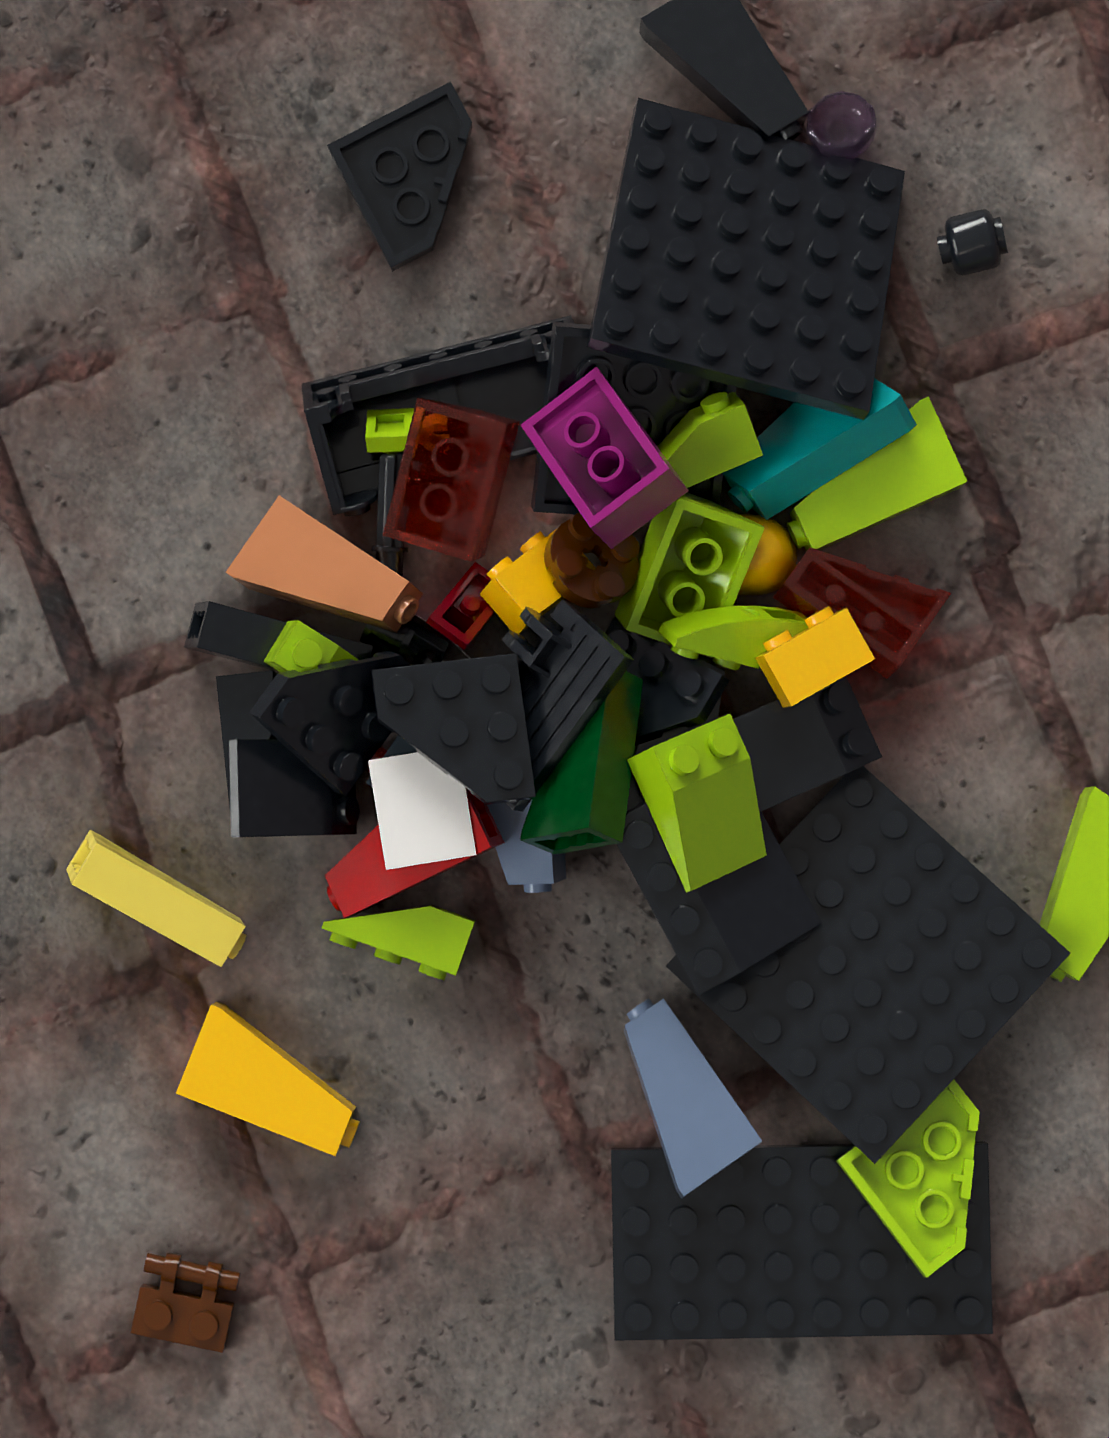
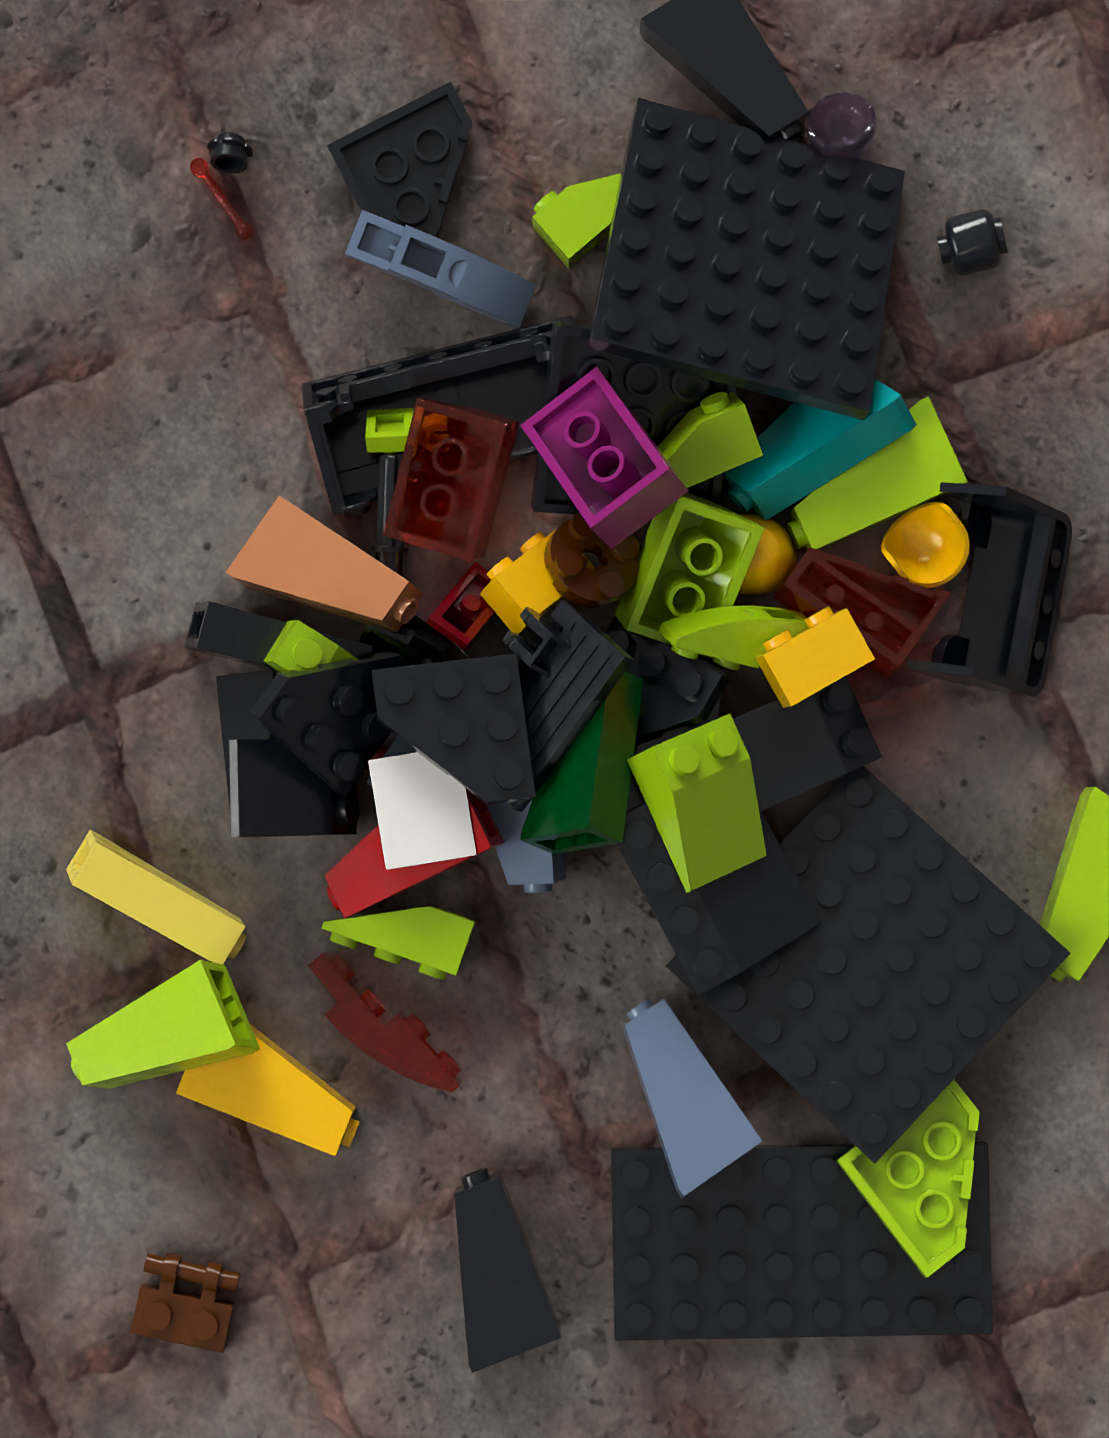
(168, 1030): none -> lime slope
(200, 169): none -> clear red hinge
(229, 153): none -> black plate
(395, 1043): none -> clear red slope
(441, 268): none -> sand blue slope
(501, 1284): none -> black slope
(576, 217): none -> lime slope
(927, 545): none -> yellow helmet
(1009, 593): none -> black windscreen

